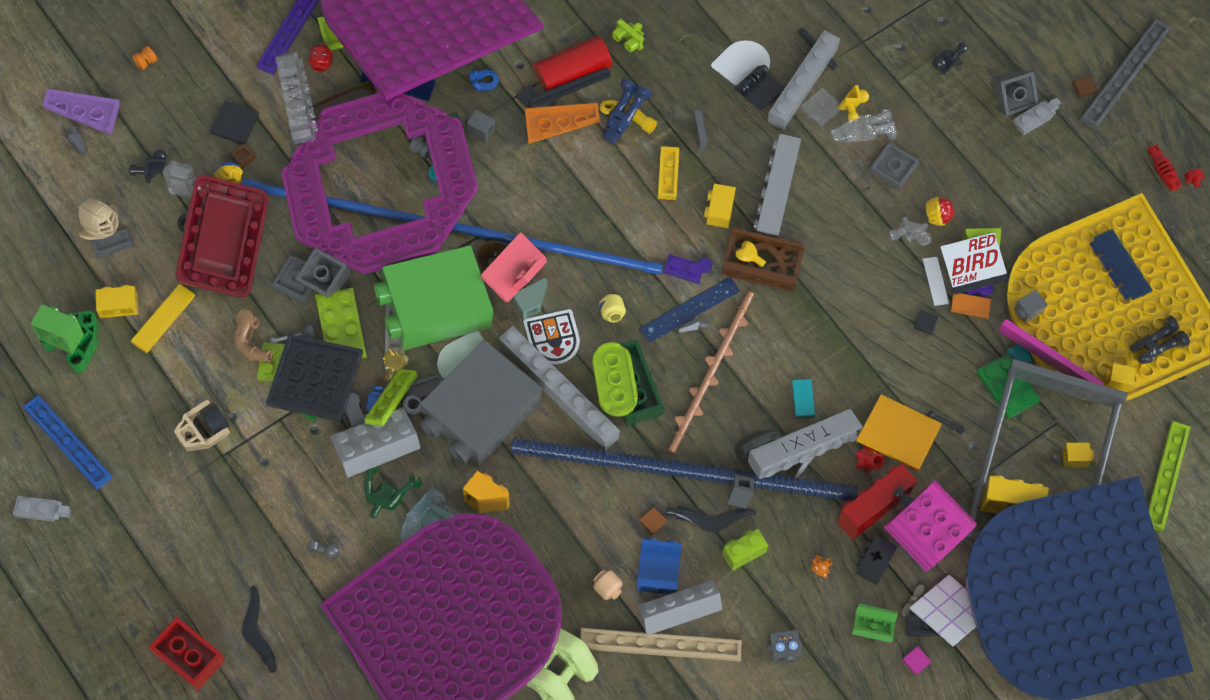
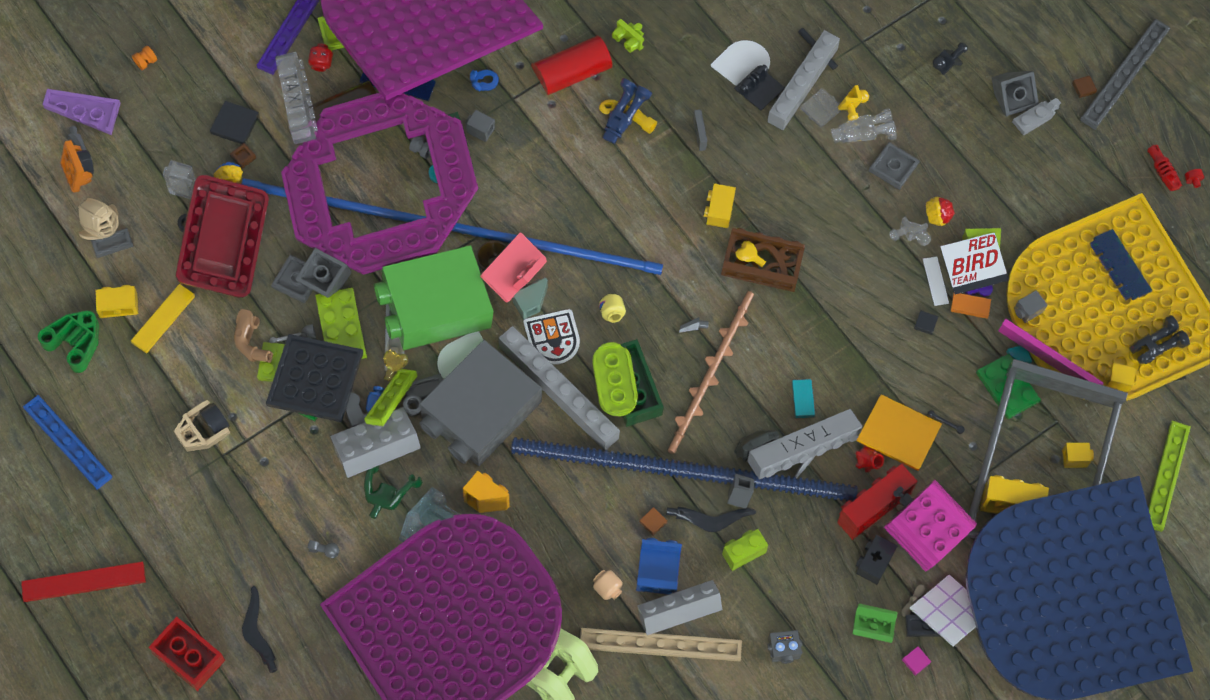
(40, 509): light grey hinge -> none
(57, 328): bright green brick -> none
(76, 165): none -> orange piece
(83, 581): none -> red tile
(152, 166): black piece -> none
(527, 93): black tile -> none
(556, 120): orange wing -> none
(569, 87): black axle -> none
(668, 173): yellow plate -> none
(687, 269): dark purple hinge -> none
(689, 310): dark blue sticker -> none
(778, 186): light grey brick -> none
(821, 566): orange plant -> none

